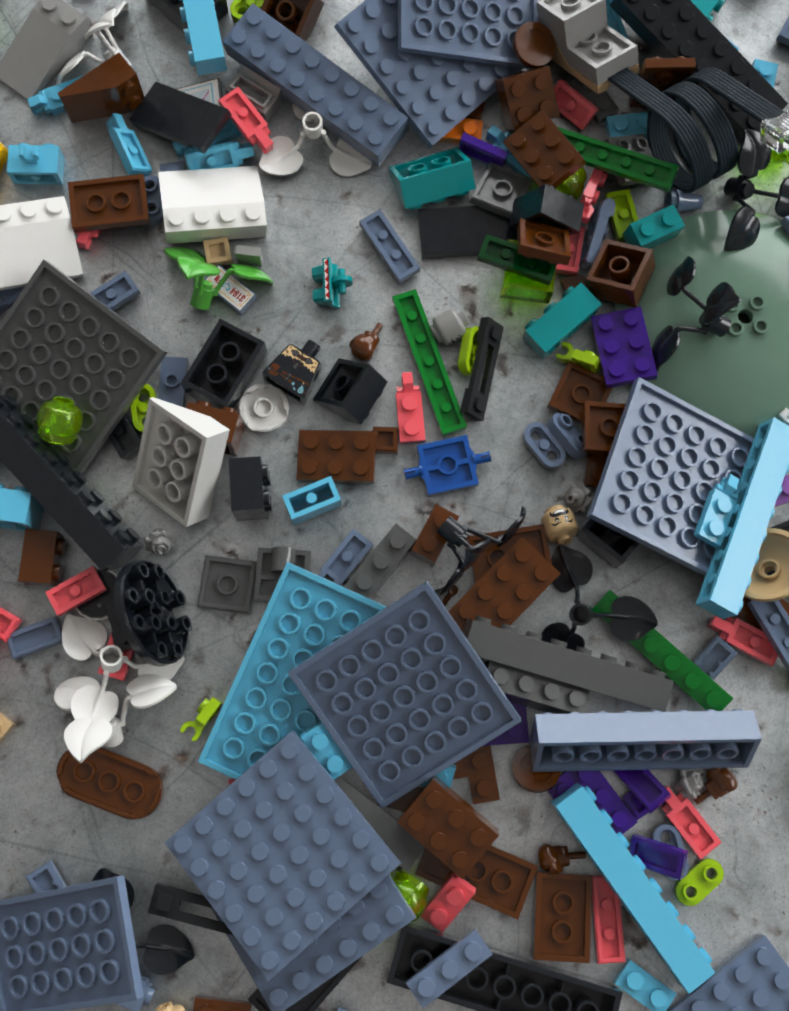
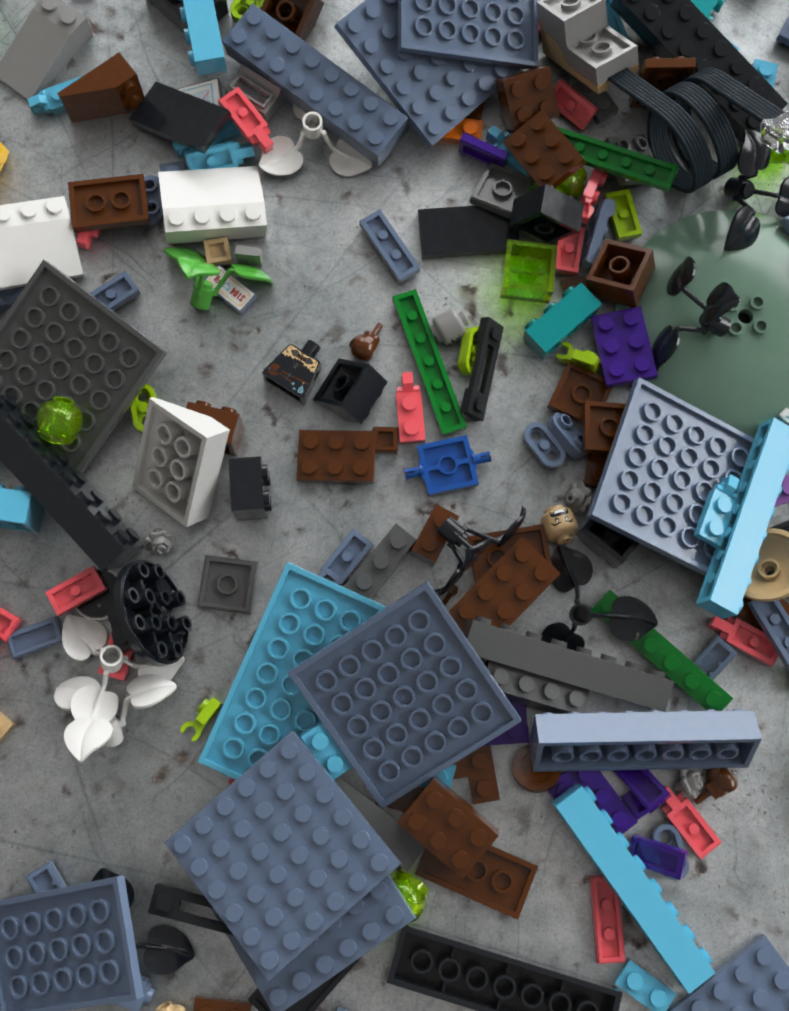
(35, 164): medium azure brick -> none
(41, 558): reddish brown brick -> none
(104, 22): white plant -> none
(111, 783): reddish brown tile -> none
(125, 438): black plate -> none
(128, 146): medium azure hinge -> none
(171, 375): sand blue plate -> none
(224, 366): black brick -> none
(263, 408): white tile -> none
(271, 565): dark grey plate -> none
(312, 500): medium azure brick -> none
(333, 281): teal hips -> none
(432, 178): teal slope -> none
(448, 902): coral plate -> none
(448, 968): sand blue plate -> none
(505, 256): dark green plate -> none
(534, 44): reddish brown piece -> none
(543, 242): reddish brown plate -> none
(555, 858): reddish brown piece -> none
(562, 917): reddish brown plate -> none
(626, 124): medium azure plate -> none
(654, 228): teal brick -> none
(683, 201): sand blue cone -> none
(699, 881): lime plate -> none

